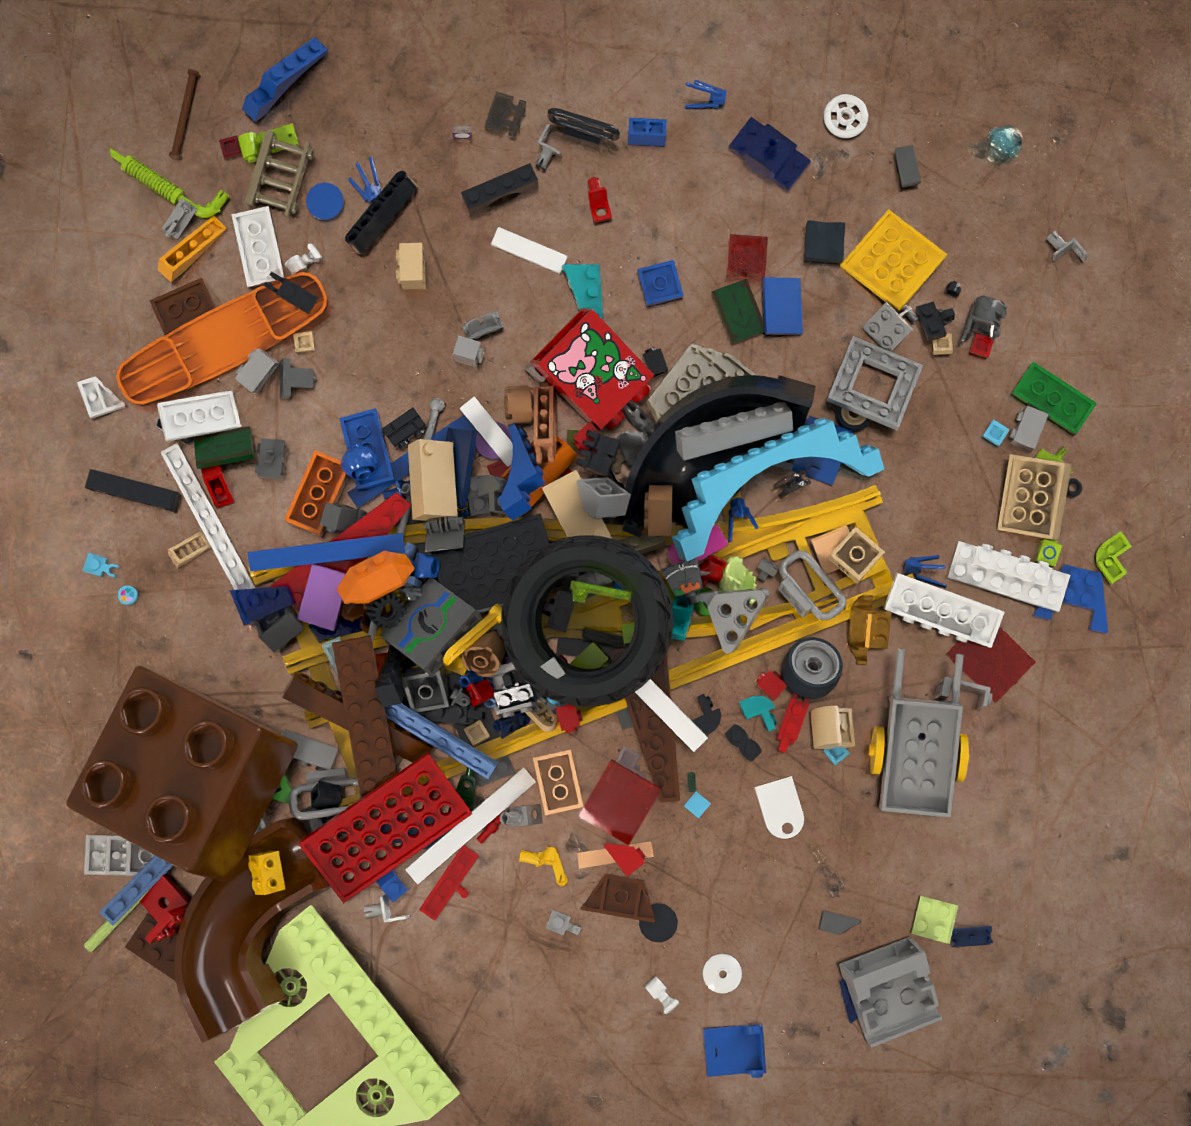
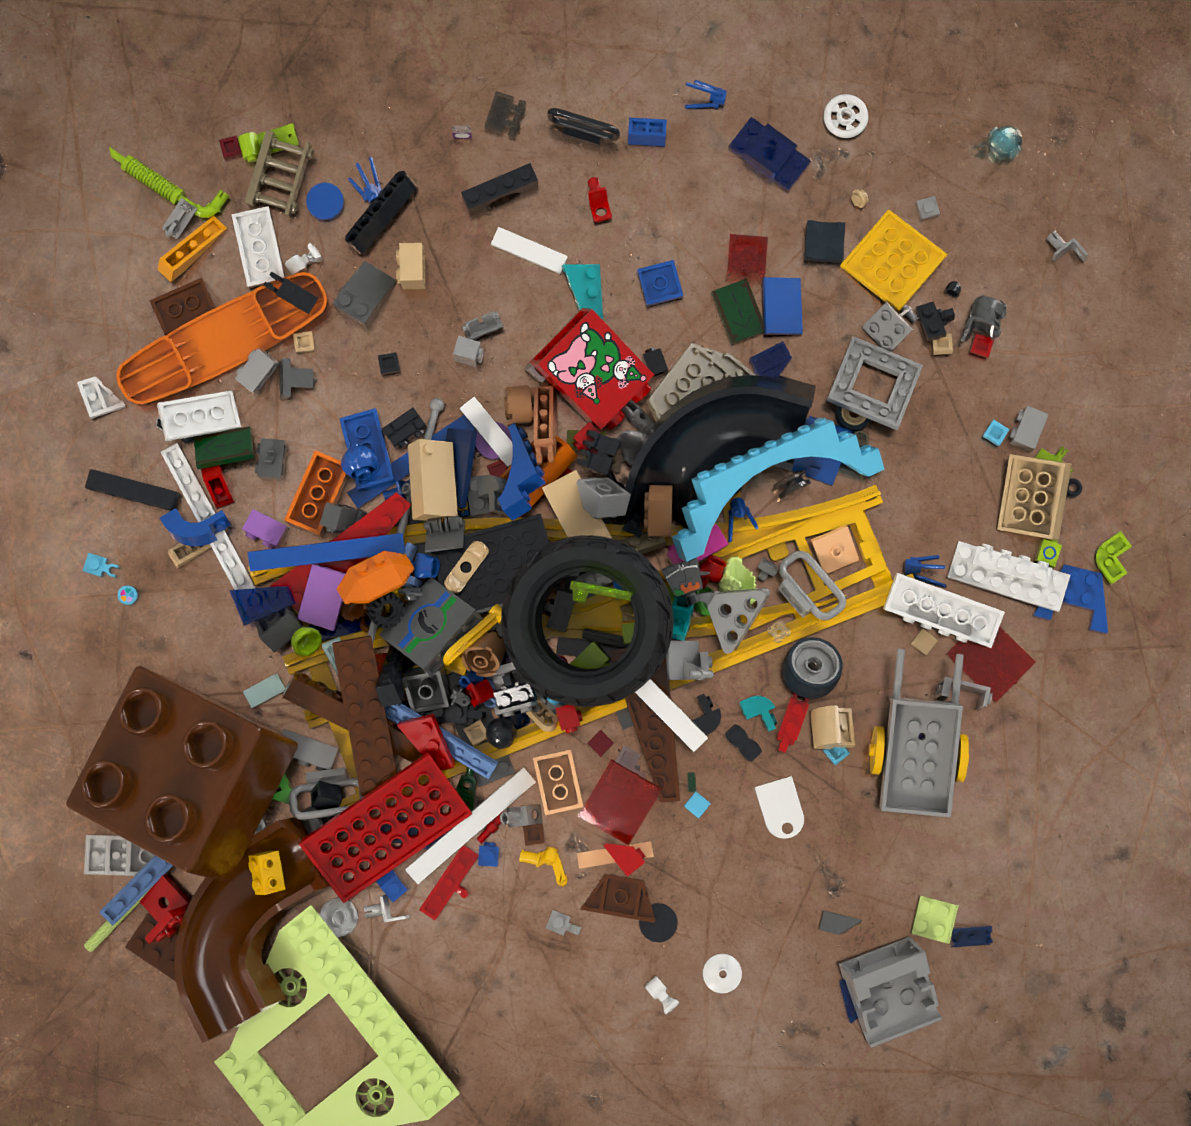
(183, 114): reddish brown bar -> none
(194, 533): none -> blue arch
(264, 690): none -> light aqua tile
(265, 528): none -> medium lavender brick
(281, 77): blue arch -> none
(306, 641): none -> lime piece
(339, 916): none -> white tile
(364, 294): none -> dark grey slope
(389, 363): none -> black plate
(427, 737): none -> red wing
(474, 555): none -> tan piece
(488, 854): none -> blue brick
(501, 733): none -> black piece
(533, 834): none -> reddish brown plate
(547, 151): light grey bracket -> none
(553, 668): light grey tile -> none
(600, 743): none -> dark red tile
(684, 662): none -> light grey plate
(705, 661): none -> light grey plate
(734, 430): light grey brick -> none
(737, 1048): blue door -> none
(771, 361): none -> clear blue wing
(771, 684): red brick -> none
(779, 625): none -> clear plate
(856, 555): tan brick -> none
(860, 198): none -> tan plate
(864, 436): none -> dark tan plate
(867, 628): pearl gold plate -> none
(907, 166): dark grey slope -> none
(924, 642): none -> tan tile
(927, 208): none -> light grey plate
(1055, 397): green plate -> none

